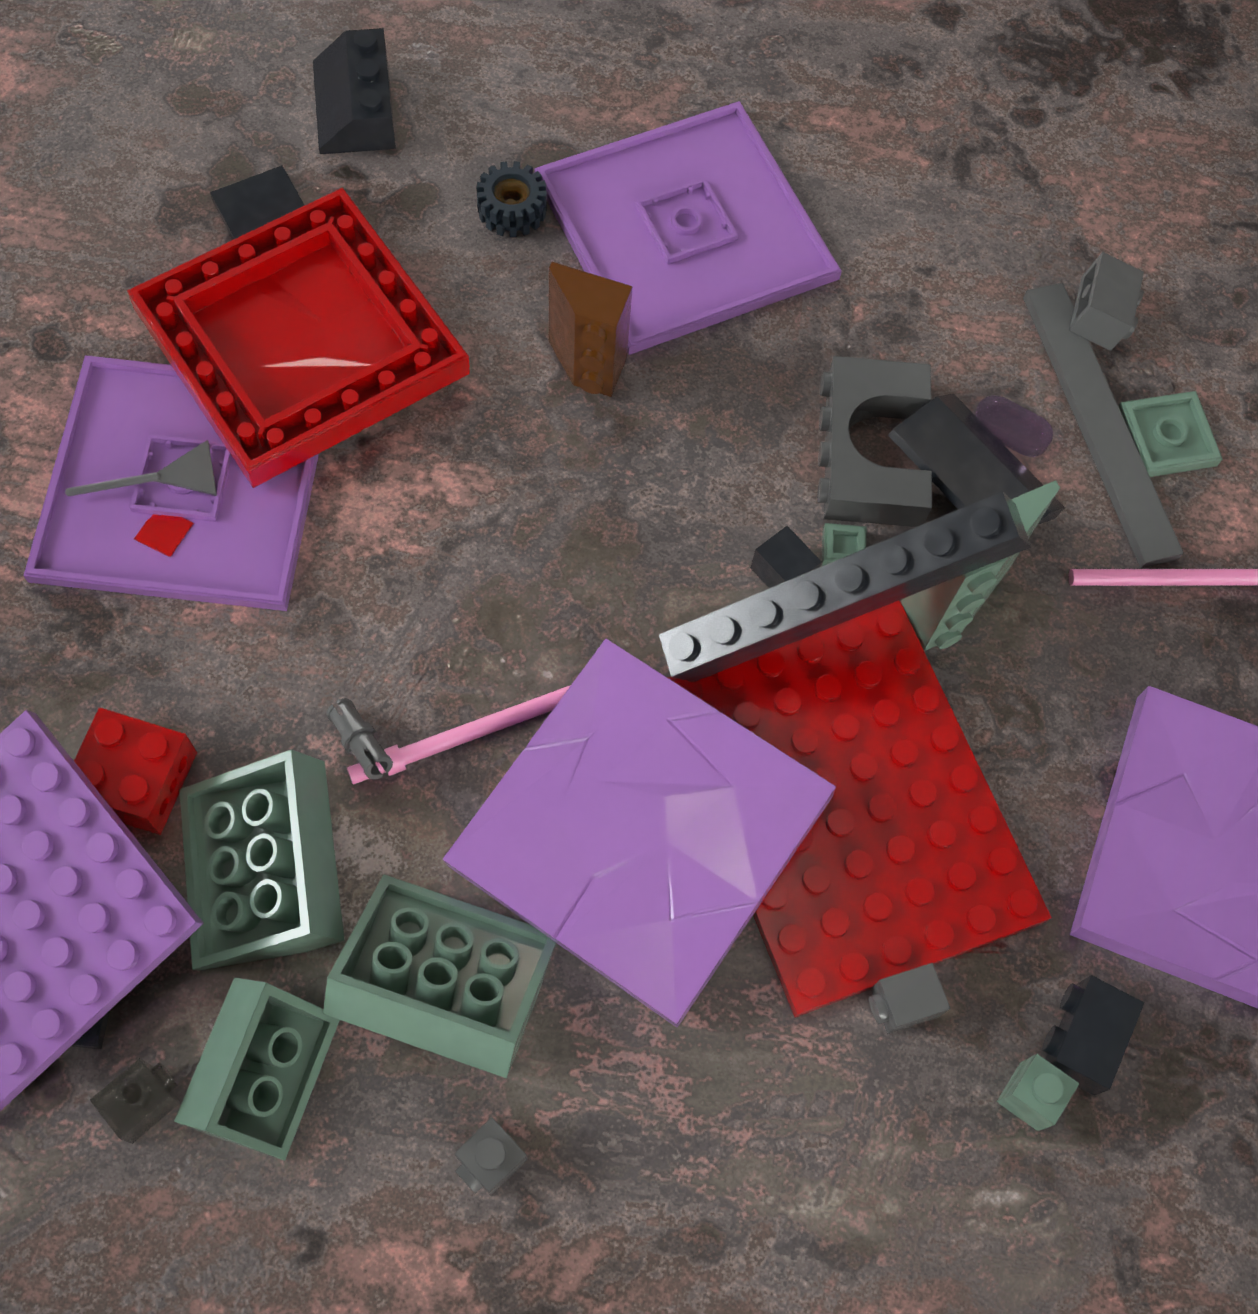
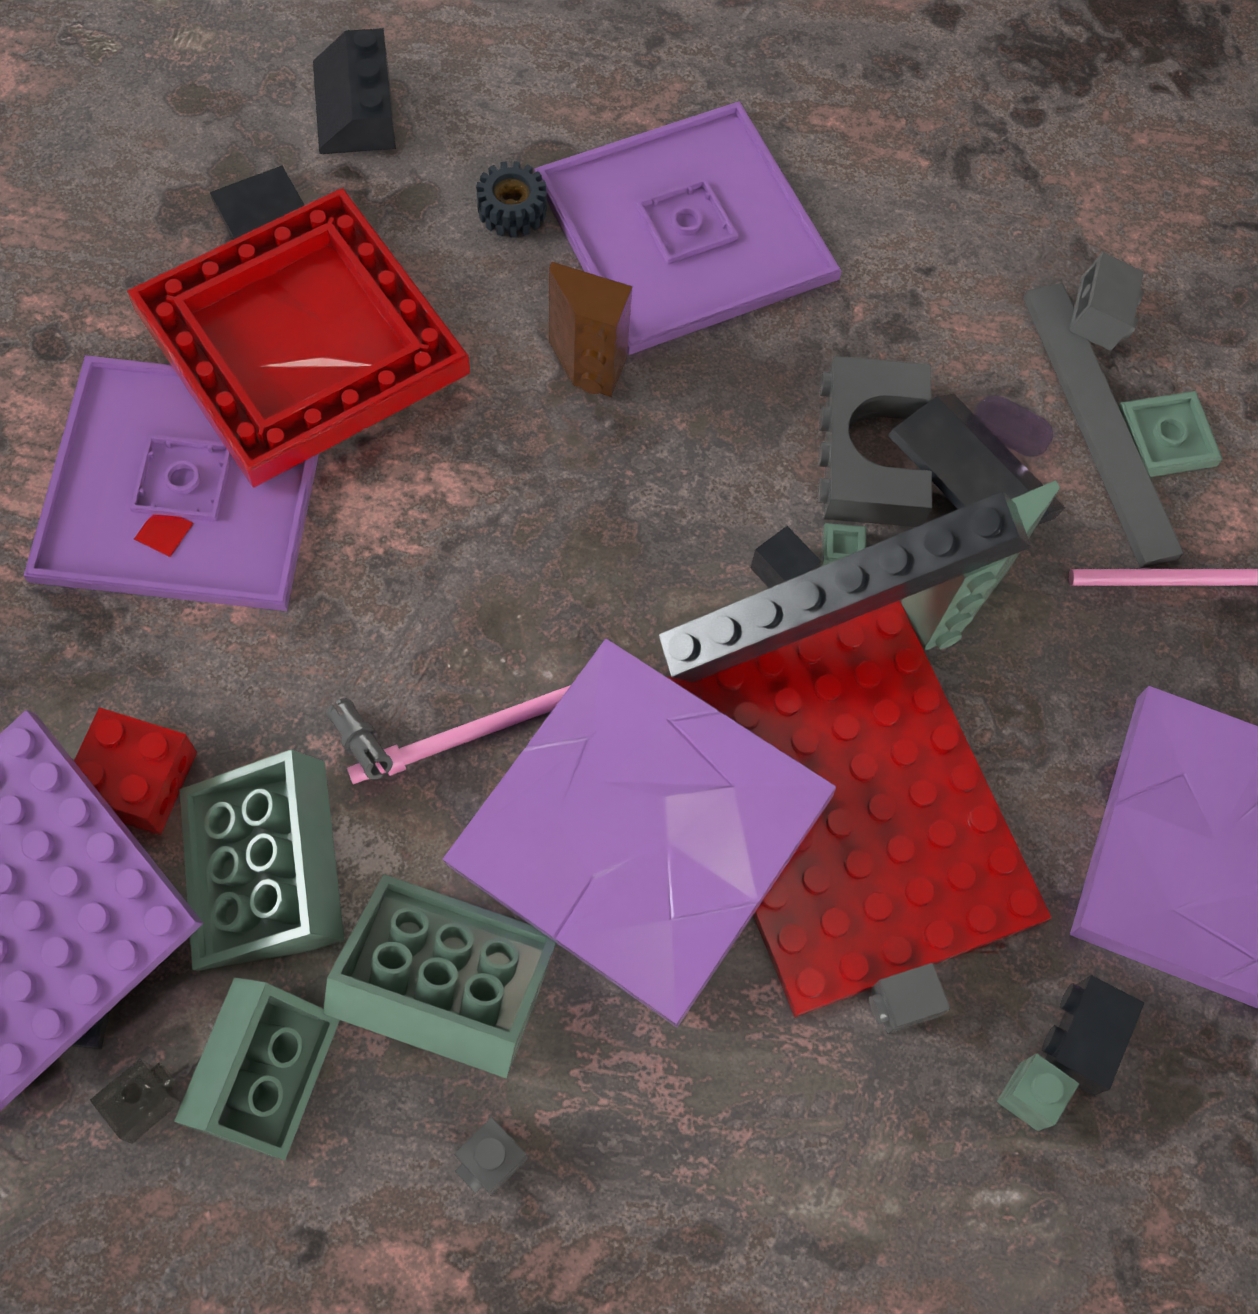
(189, 471): dark grey piece -> none

